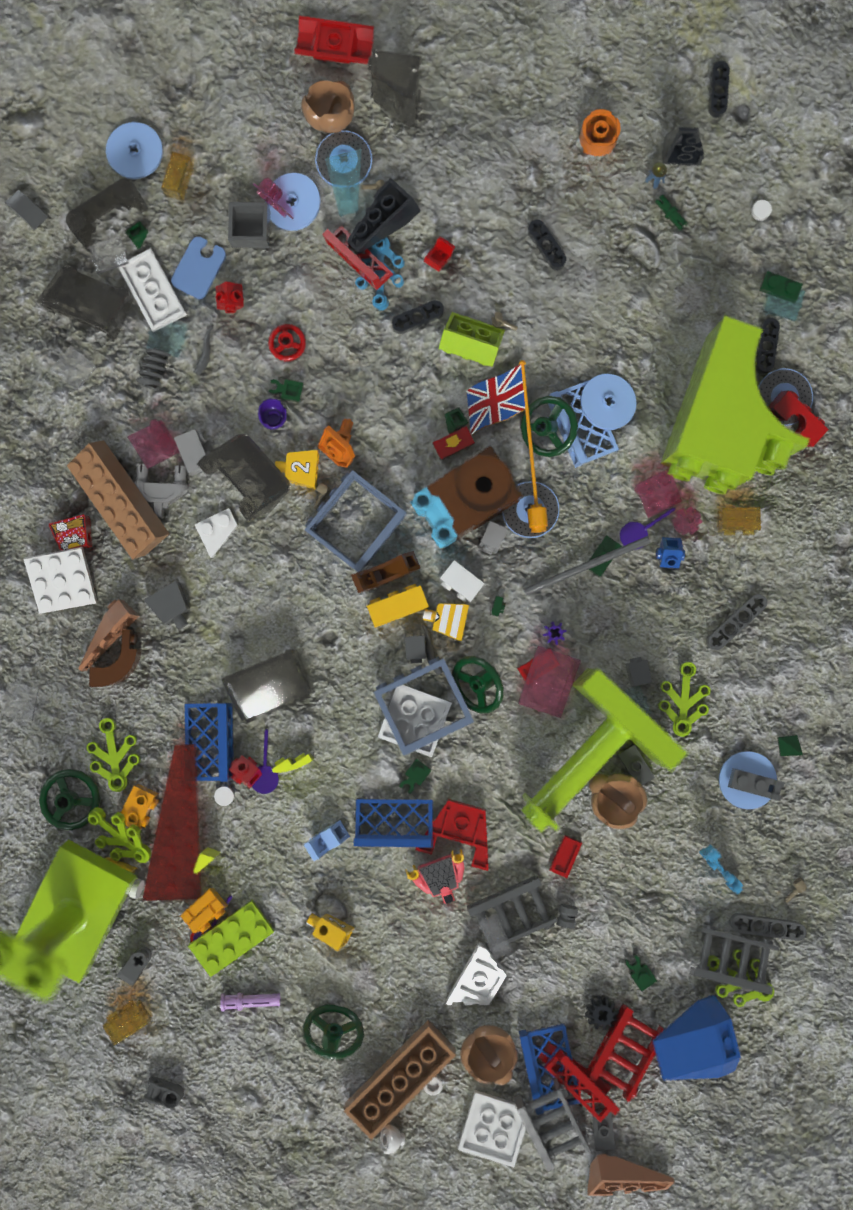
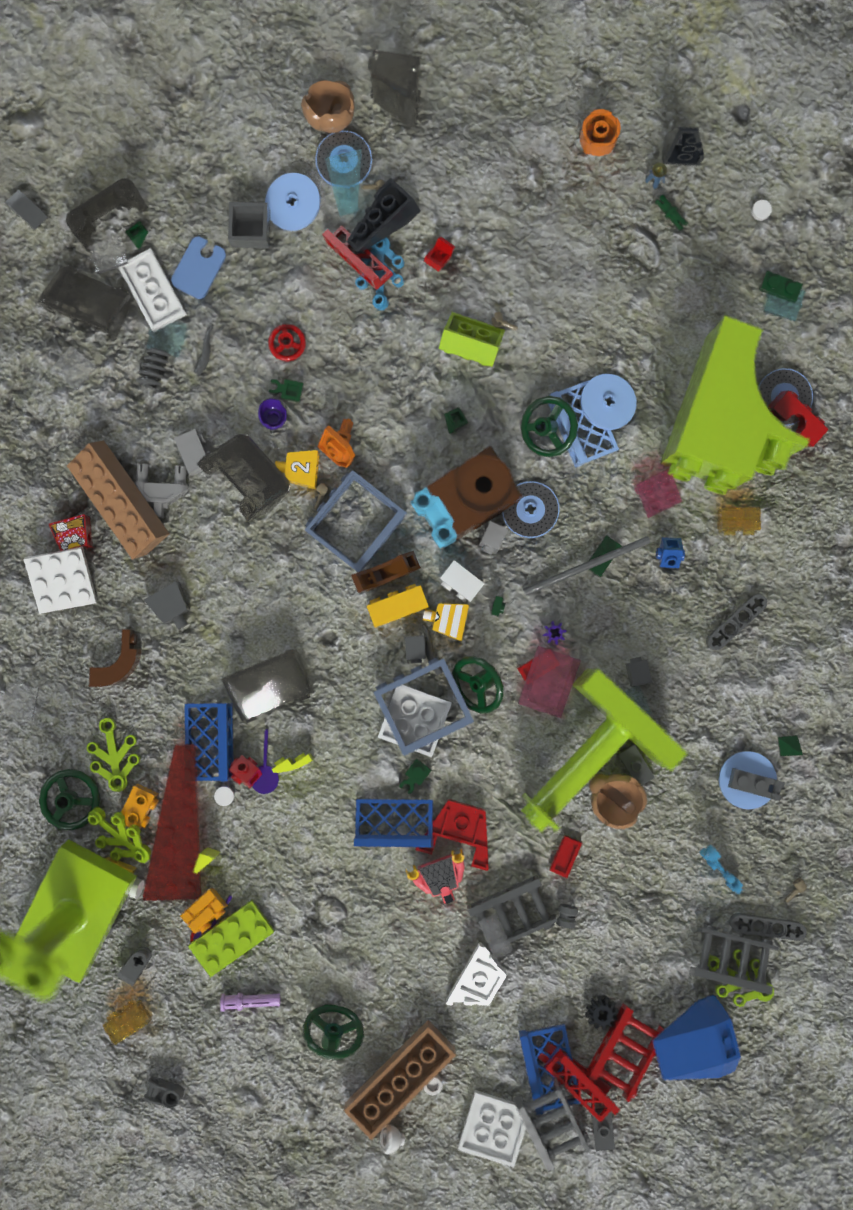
(118, 617): nougat wedge -> none
(139, 163): light blue piece -> none
(153, 443): clear pink hinge -> none
(177, 176): clear yellow brick -> none
(216, 530): white wing -> none
(229, 297): red brick -> none
(271, 194): clear pink hinge -> none
(326, 840): light blue brick -> none
(334, 40): red piece -> none
(337, 933): yellow torso -> none
(432, 317): black beam -> none
(453, 443): red tile -> none
(489, 1055): medium nougat piece -> none
(496, 402): flag -> none
(548, 237): black beam -> none
(617, 1174): nougat wedge -> none
(634, 531): dark purple piece -> none
(641, 975): dark green plate -> none
(680, 523): clear pink brick -> none
(684, 702): lime plant -> none
(724, 82): black beam -> none
(773, 339): black beam -> none

